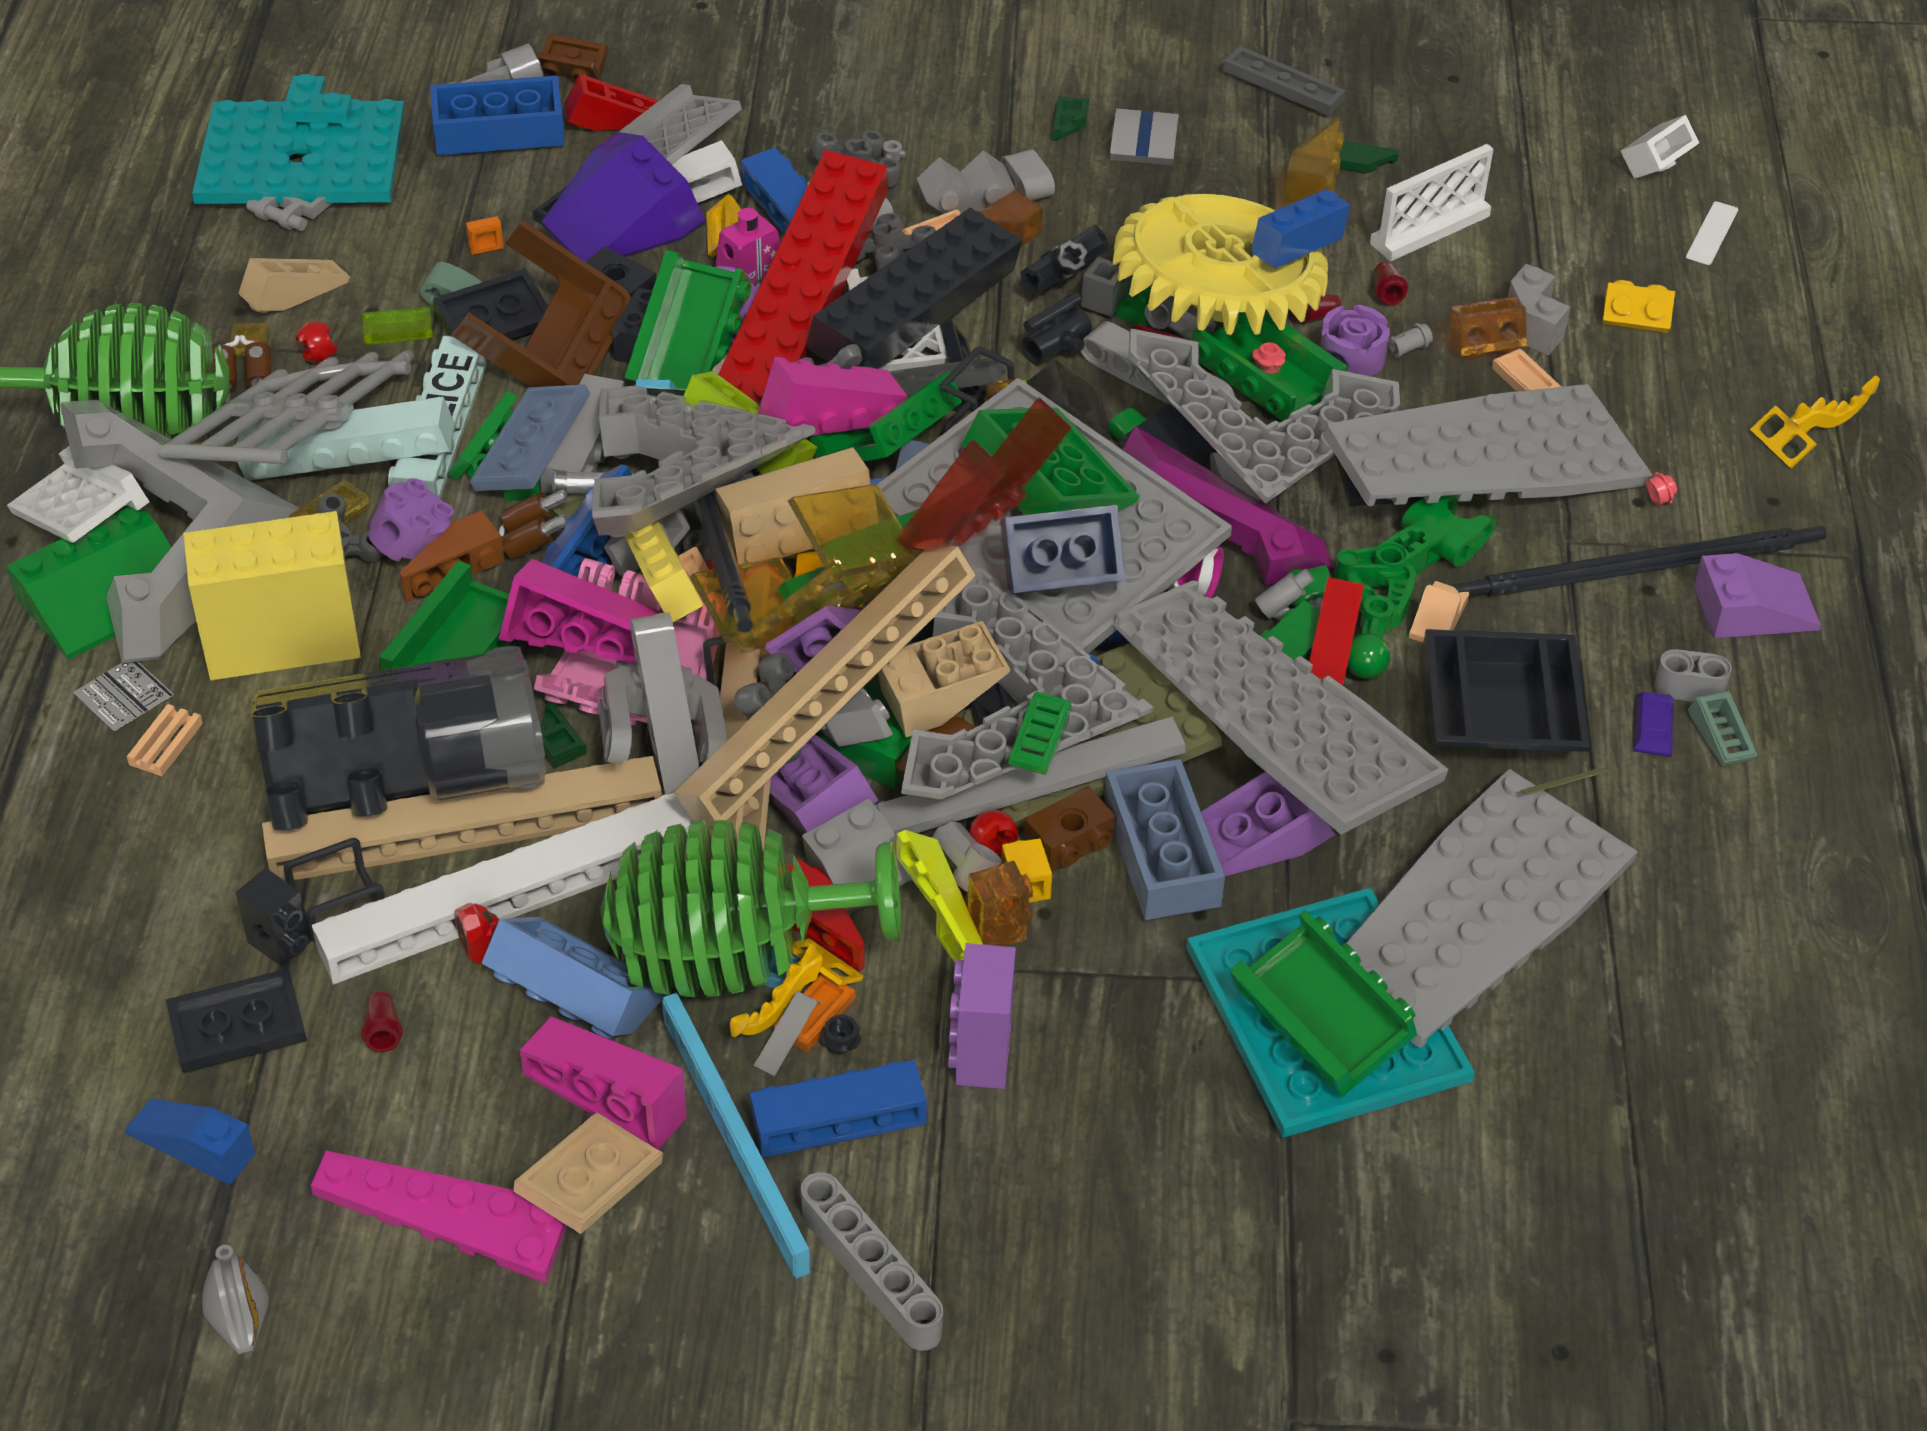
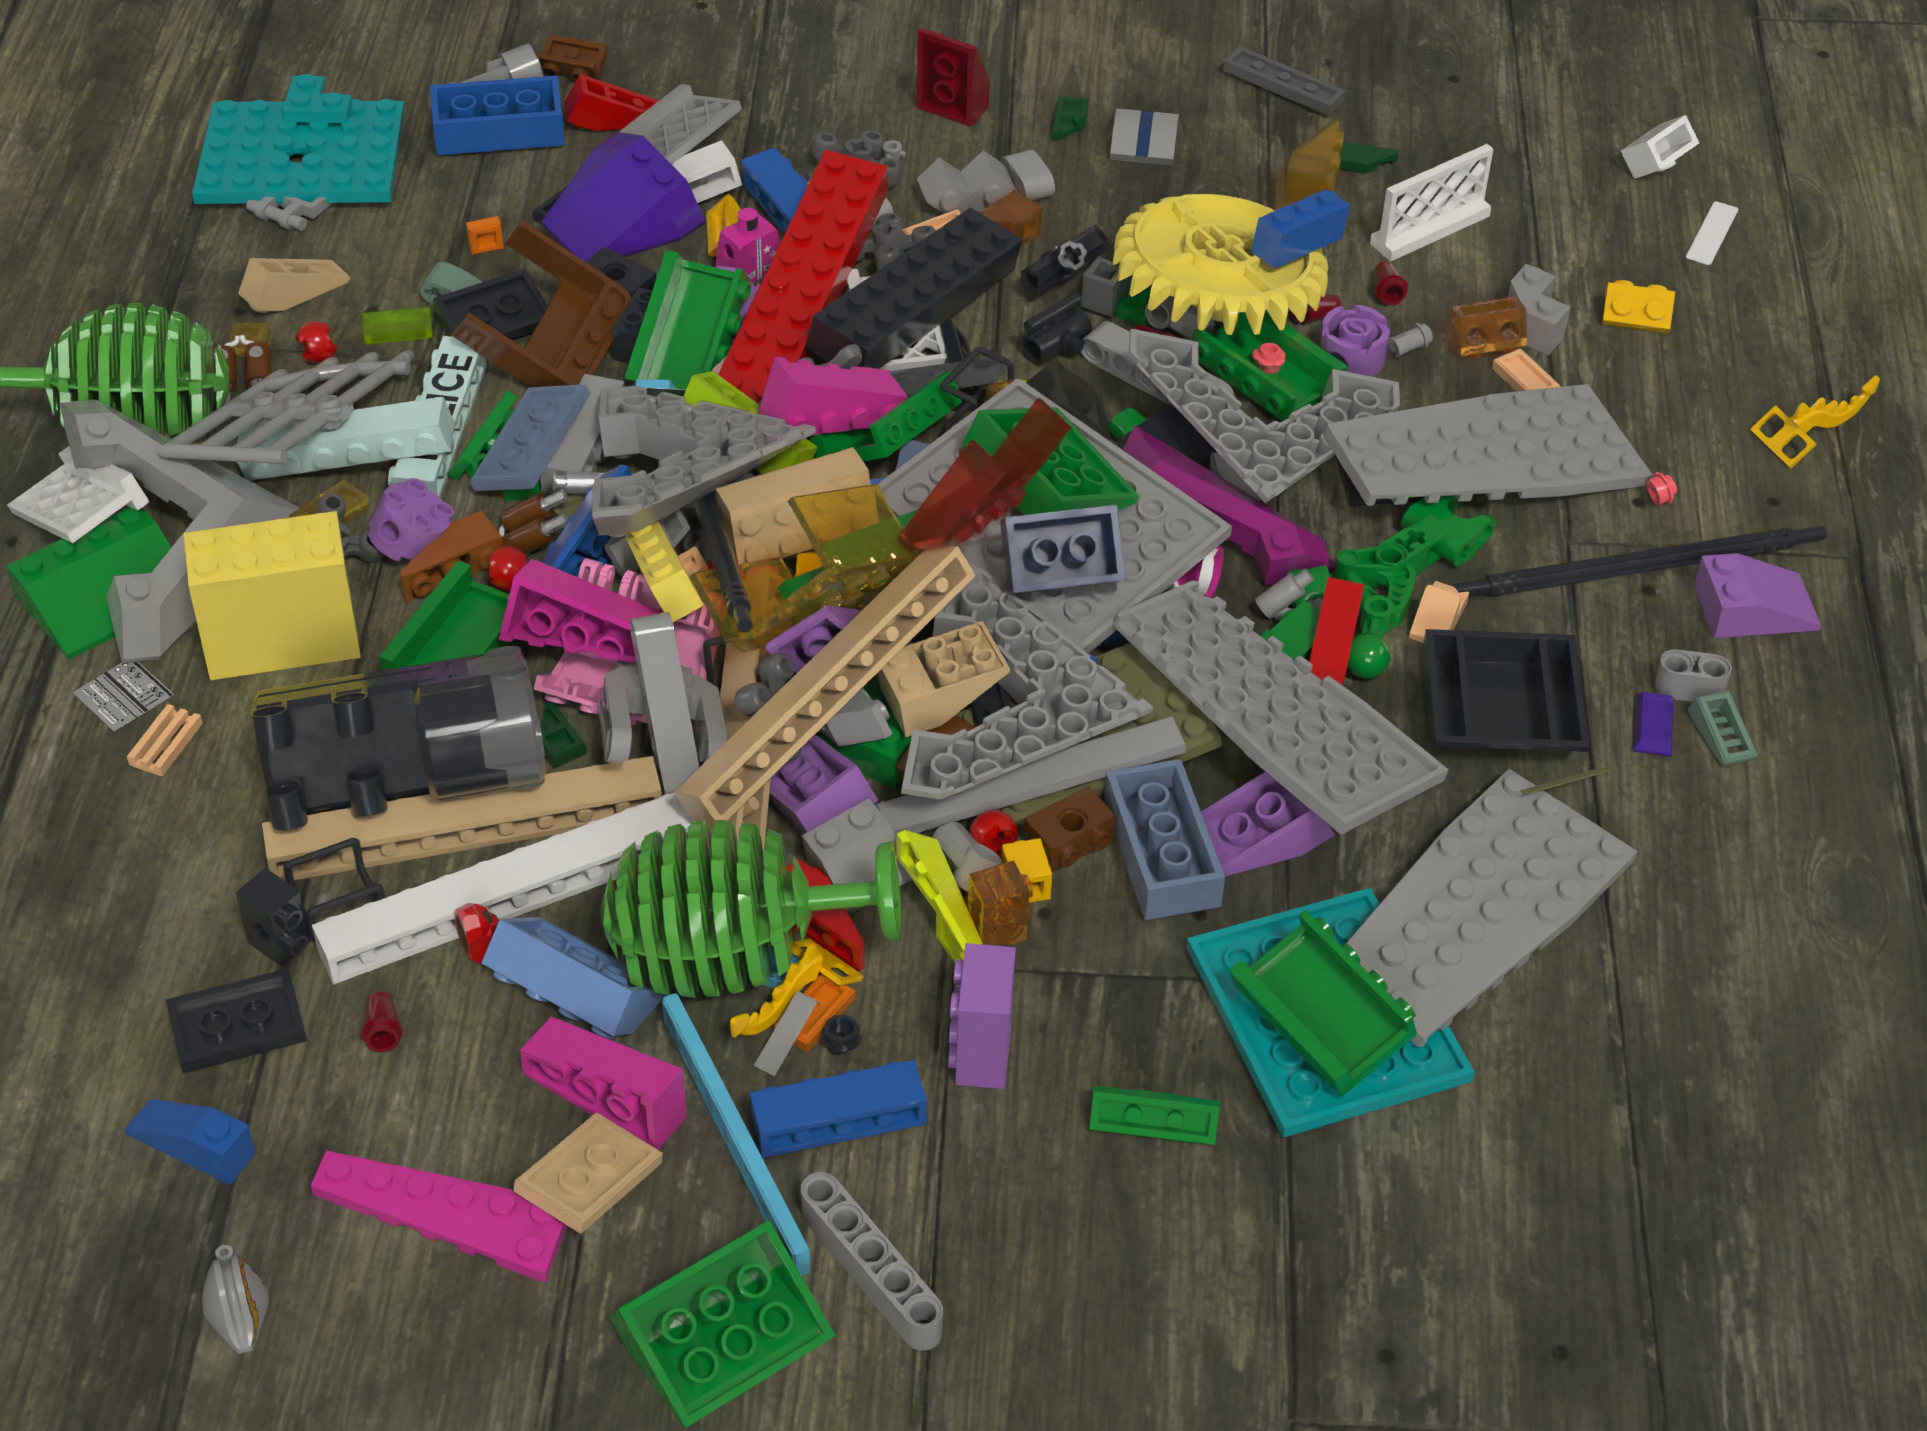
(504, 565): none -> red piece
(722, 1324): none -> green slope
(950, 78): none -> dark red slope
(1046, 711): green slope -> none
(1154, 1114): none -> green plate

